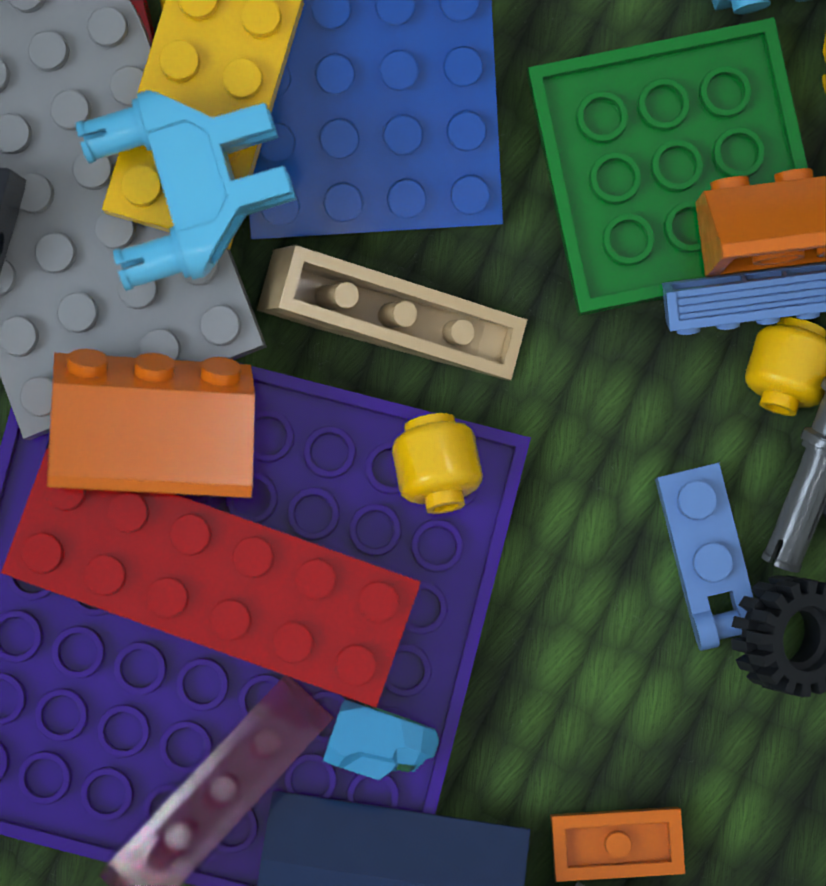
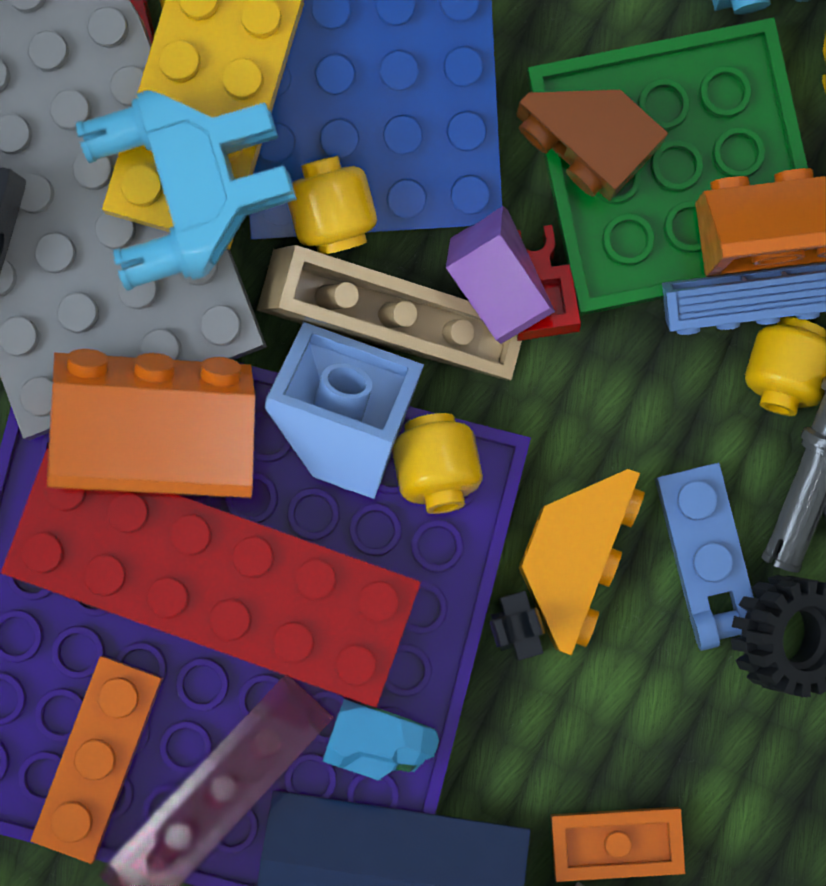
(96, 759): none -> orange plate
(332, 206): none -> yellow head
(342, 406): none -> light blue slope
(498, 276): none -> medium lavender slope
(517, 626): none -> black plate
(560, 290): none -> red plate
(574, 554): none -> light orange slope
(595, 132): none -> dark orange slope

